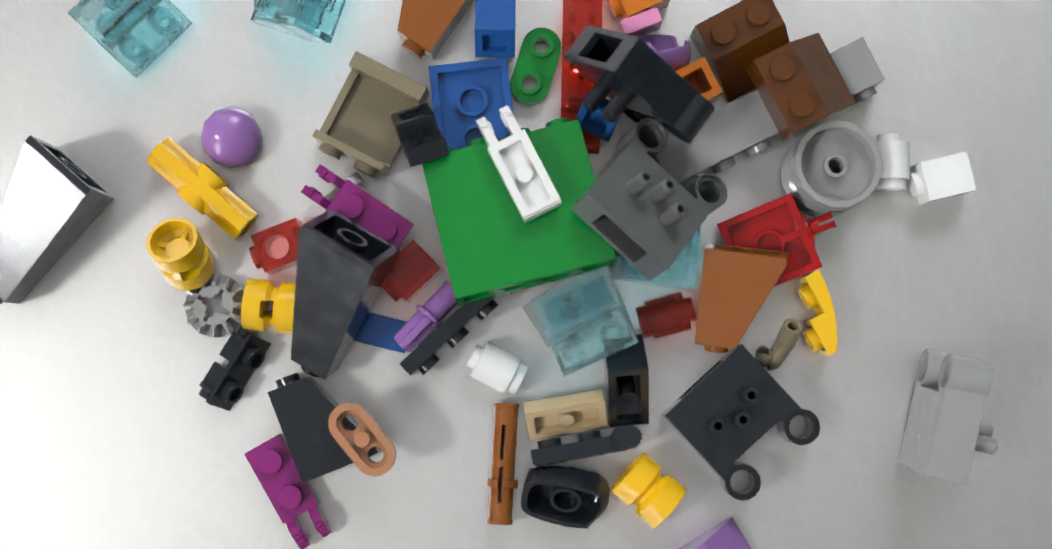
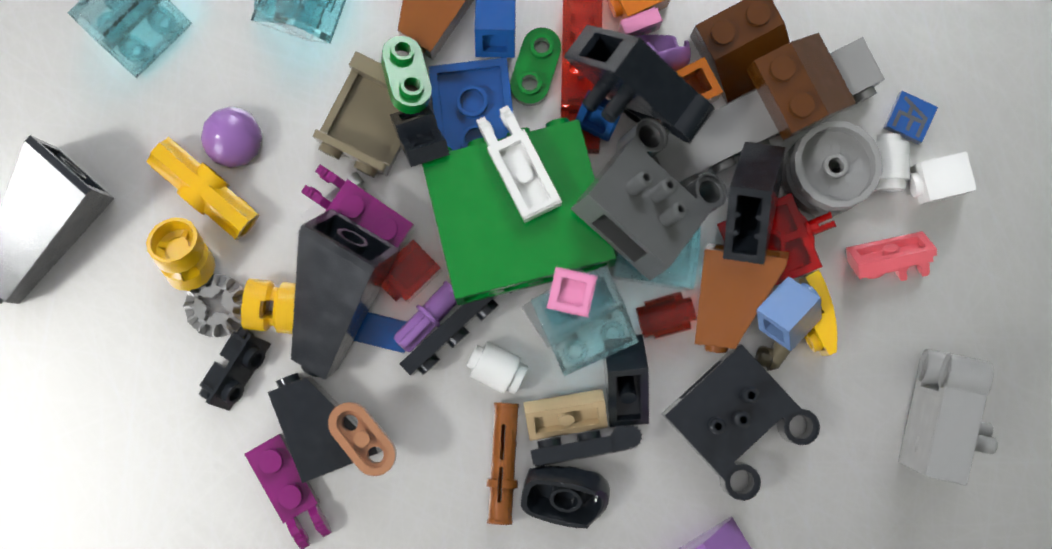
(263, 240): clear red brick -> none
(406, 71): none -> plate
(571, 292): none -> bright pink tile
(647, 489): yellow wheel -> none
(753, 202): none -> black slope
(789, 313): none -> medium blue brick
(892, 255): none -> coral plate
(910, 117): none -> blue tile

